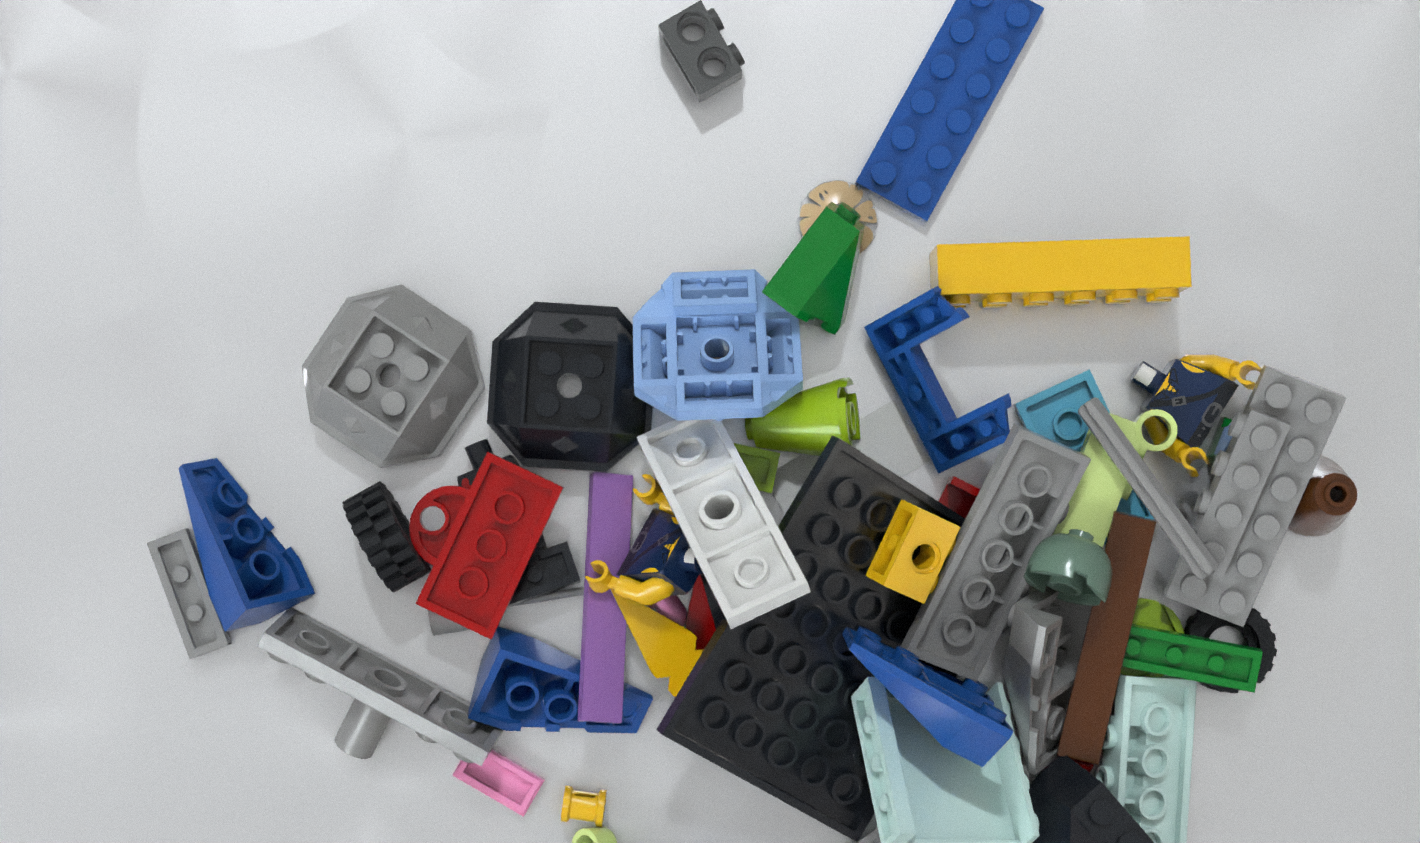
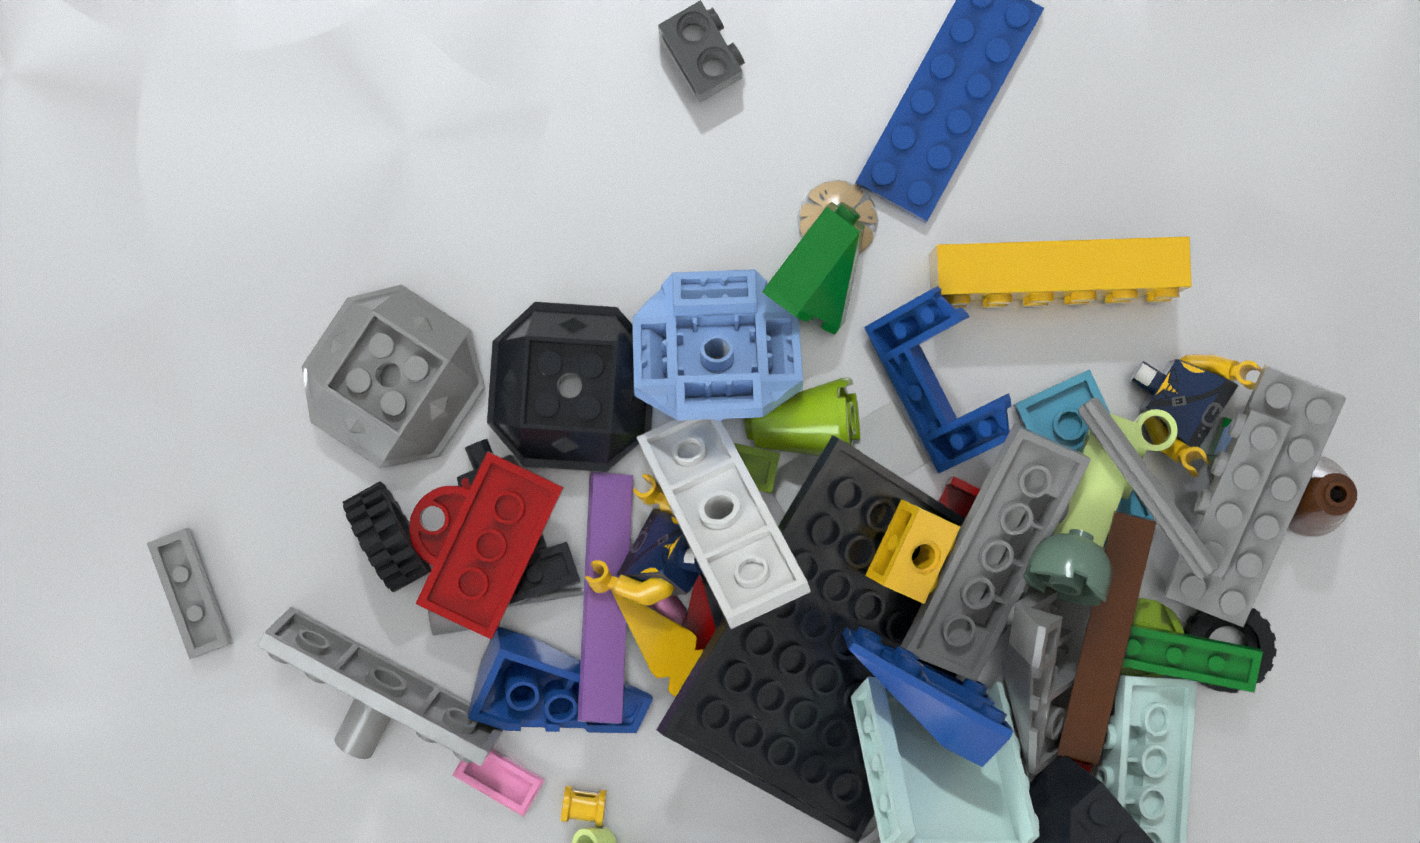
(241, 559): blue wedge -> none

